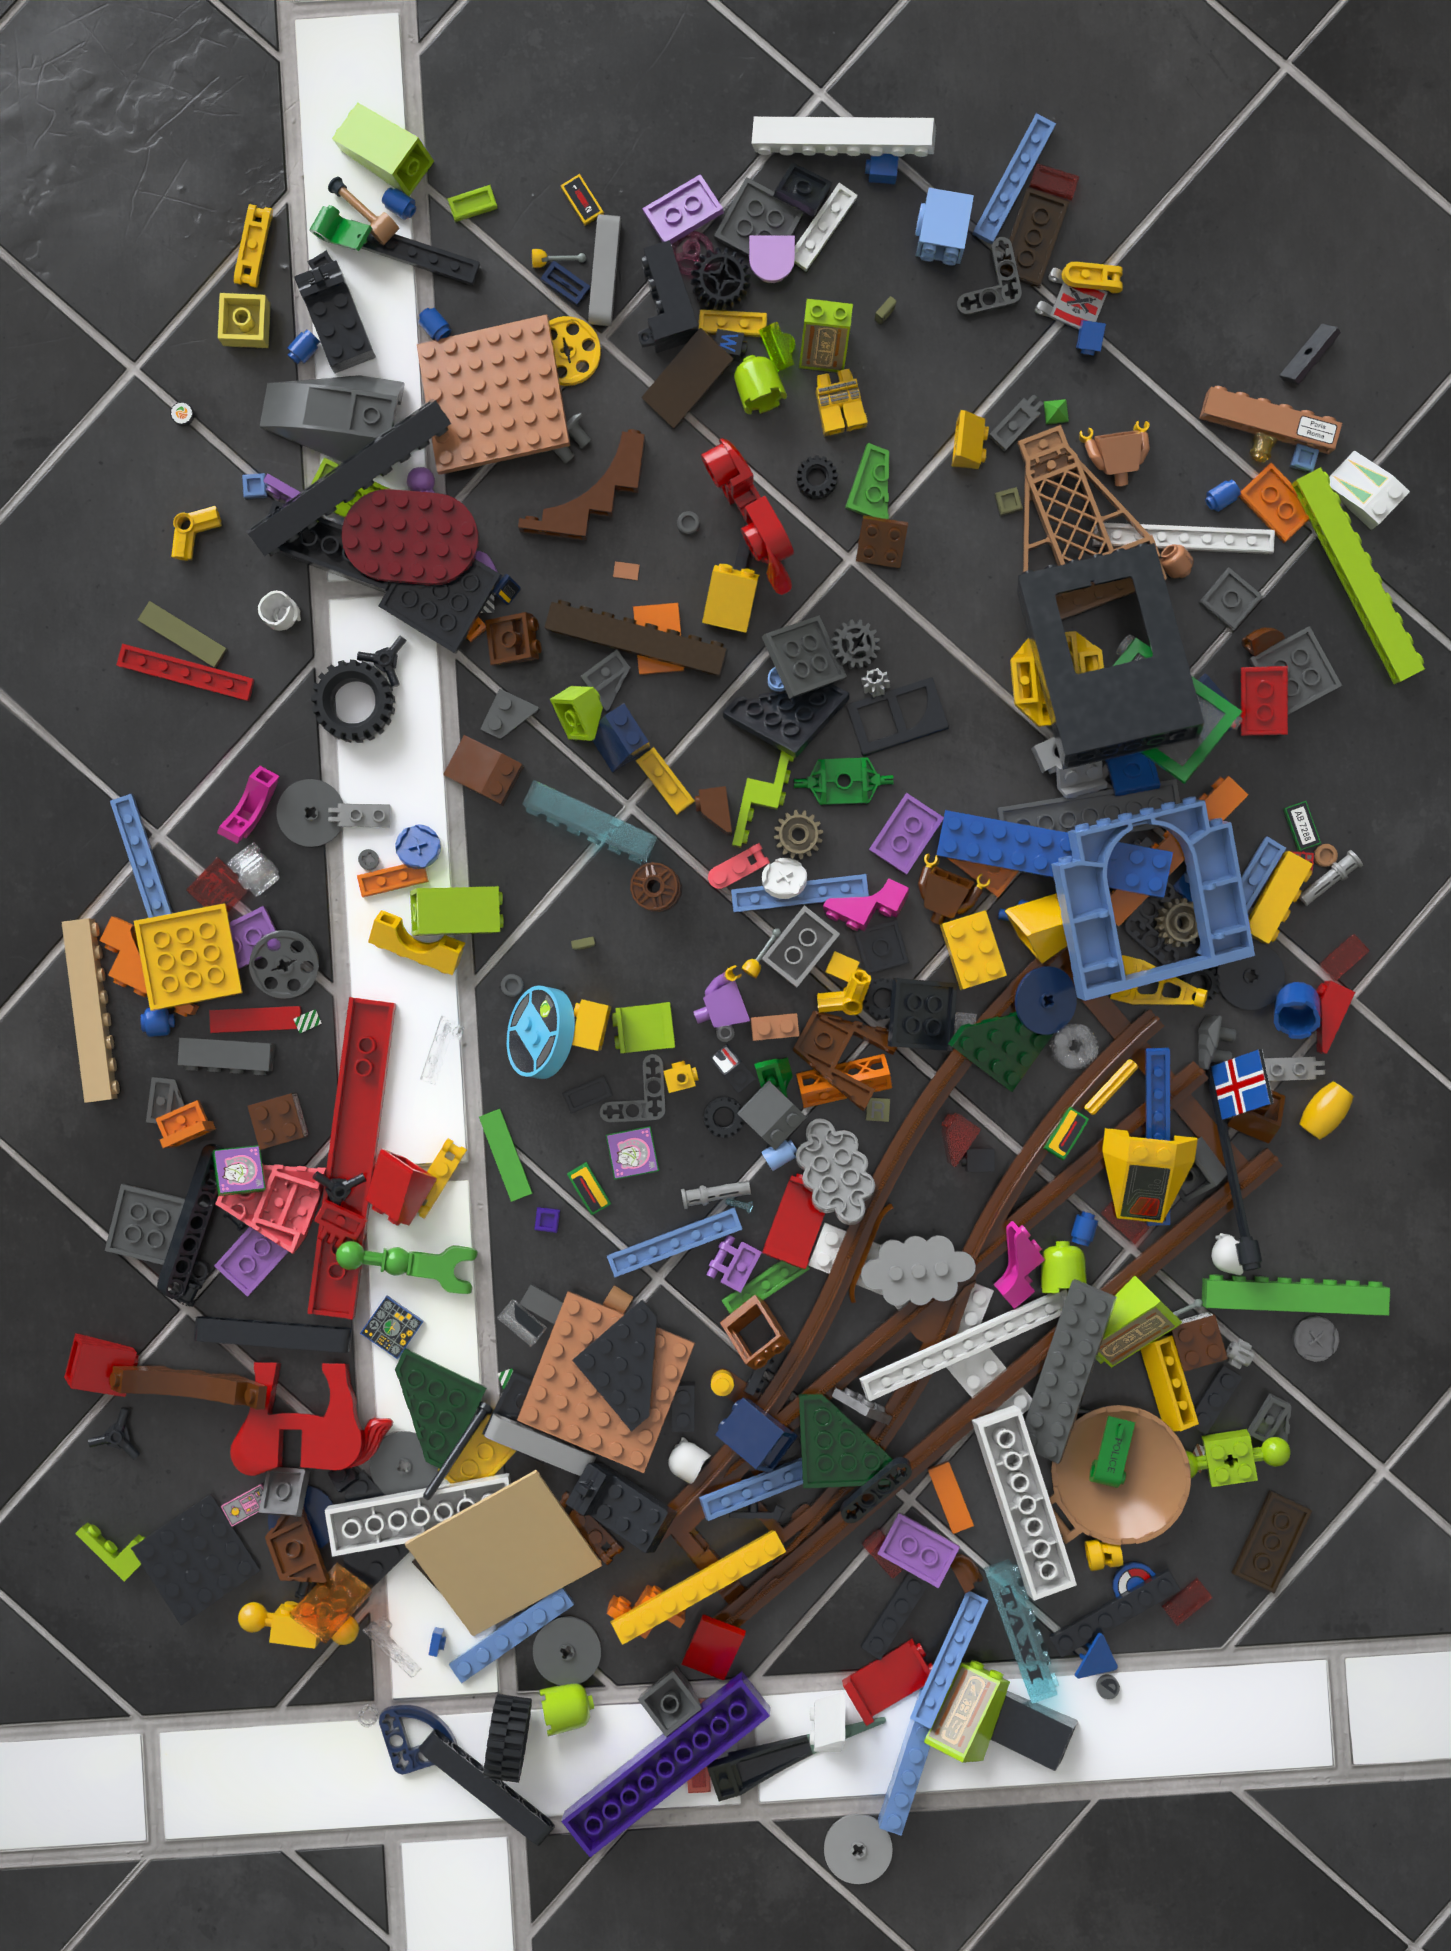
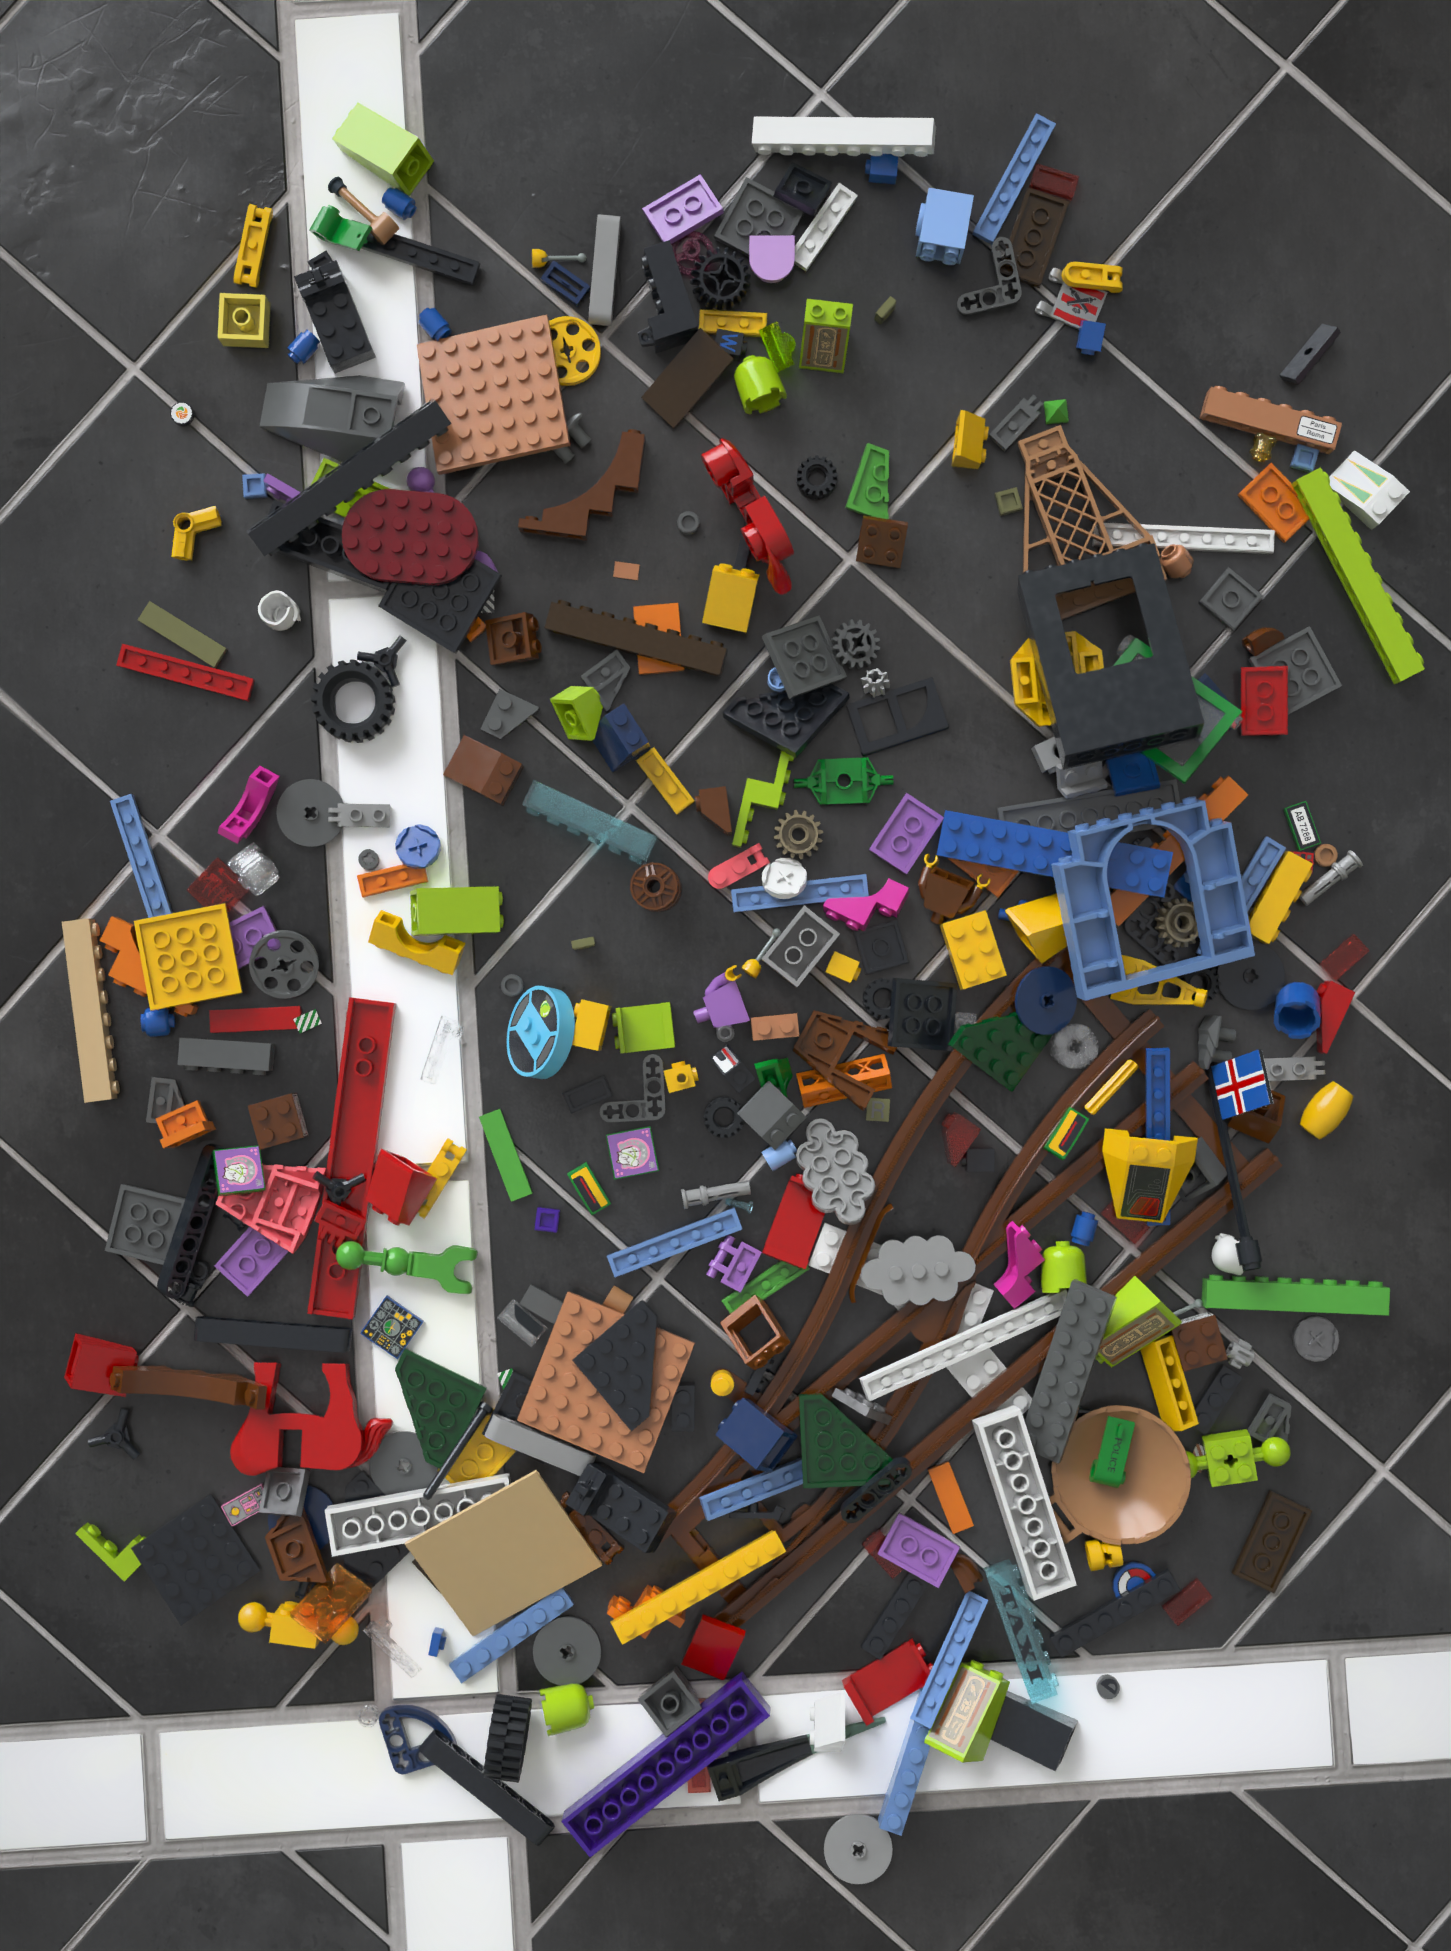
(343, 1478): black plate -> none
(472, 203): lime tile -> none
(506, 589): slope -> none
(582, 199): tile -> none
(687, 1460): white helmet -> none
(838, 396): yellow hips -> none
(848, 1000): yellow piece -> none
(1097, 1659): blue piece -> none
(1118, 451): nougat torso -> none
(1222, 495): blue brick -> none

